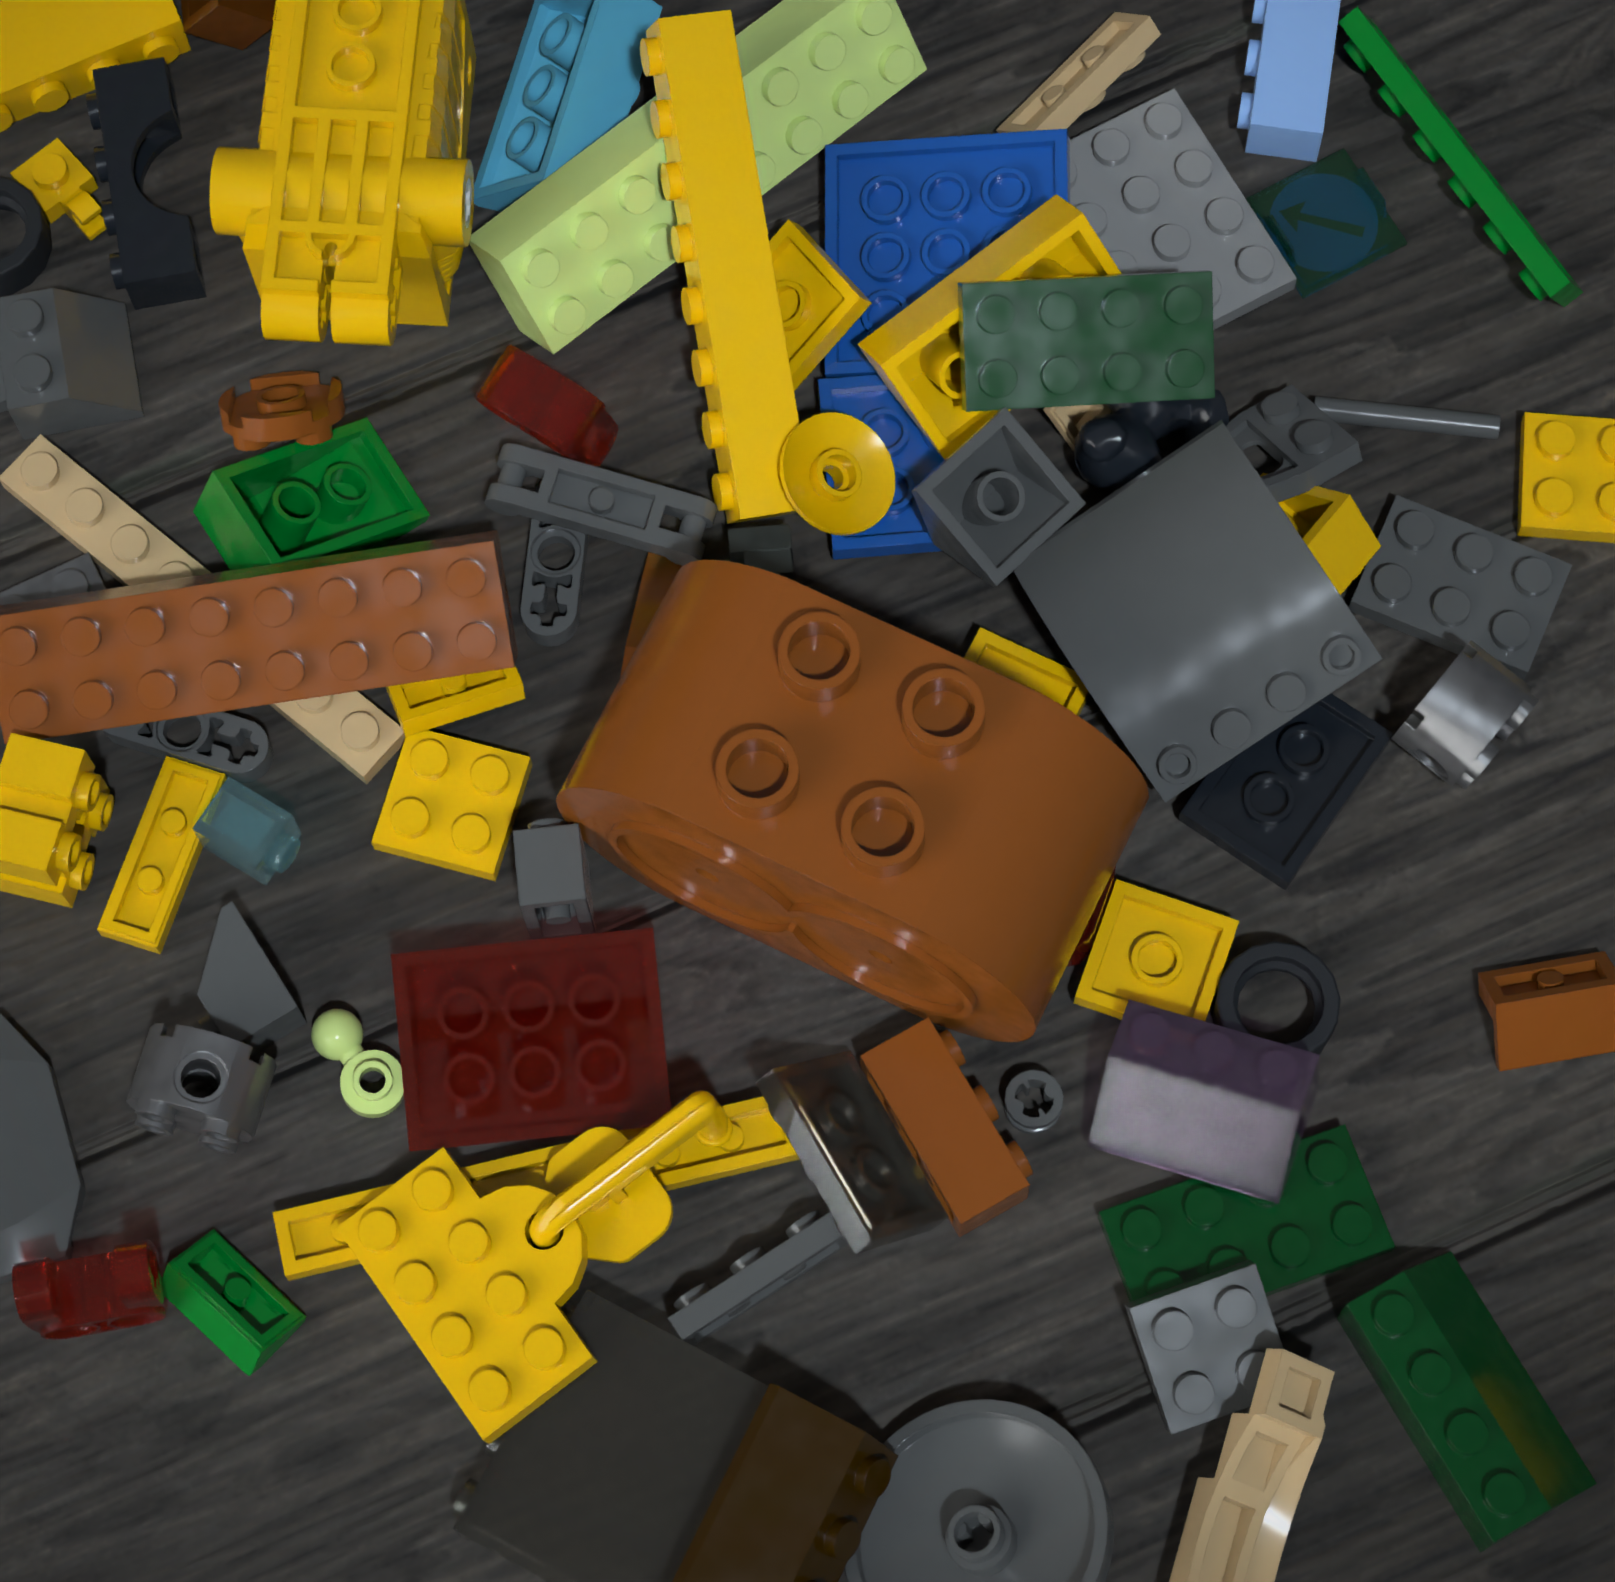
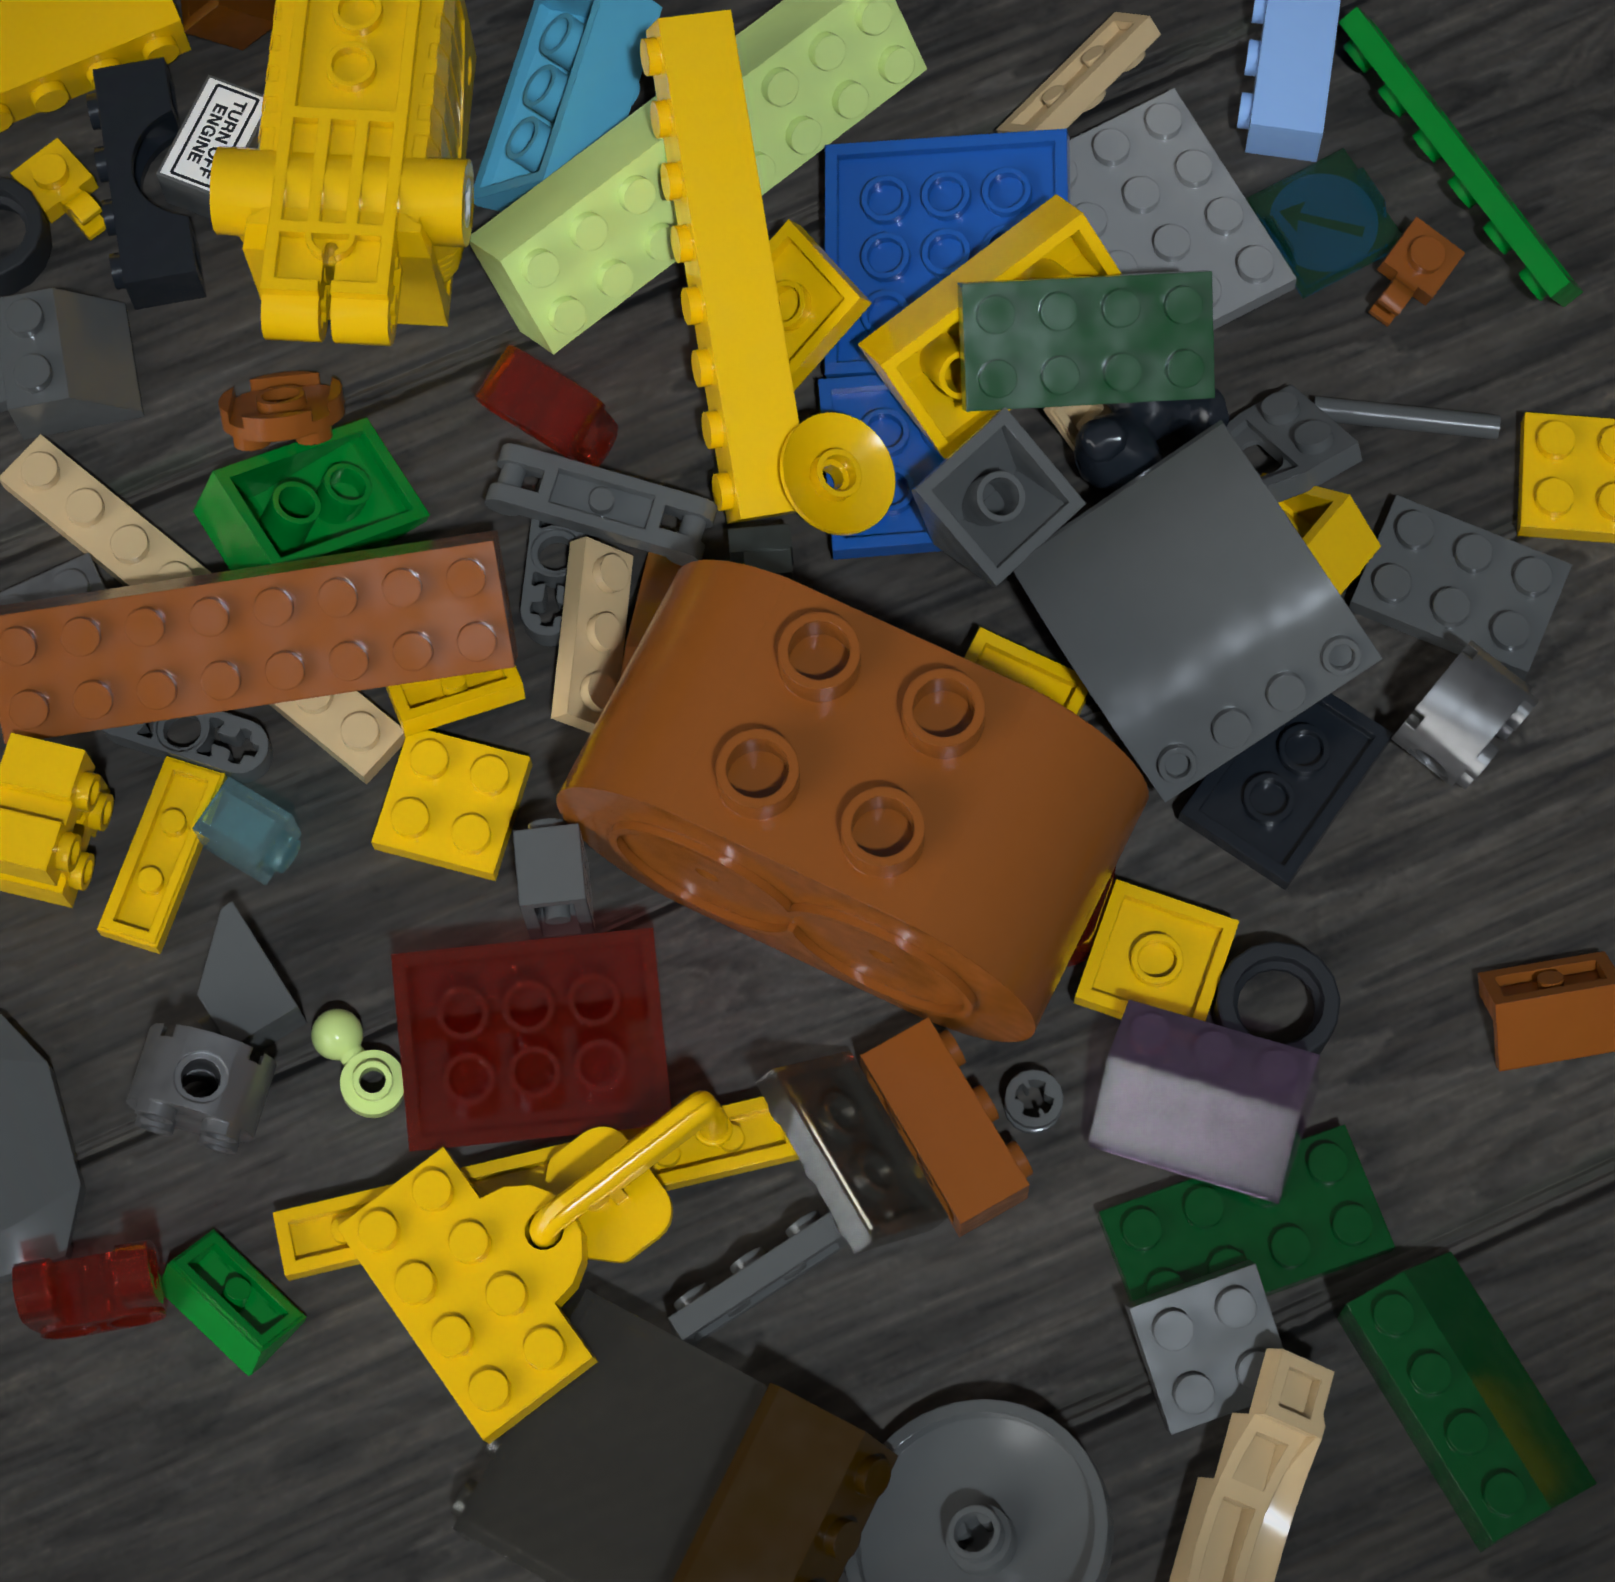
(219, 117): none -> brick
(591, 631): none -> tan plate
(1416, 269): none -> dark orange plate

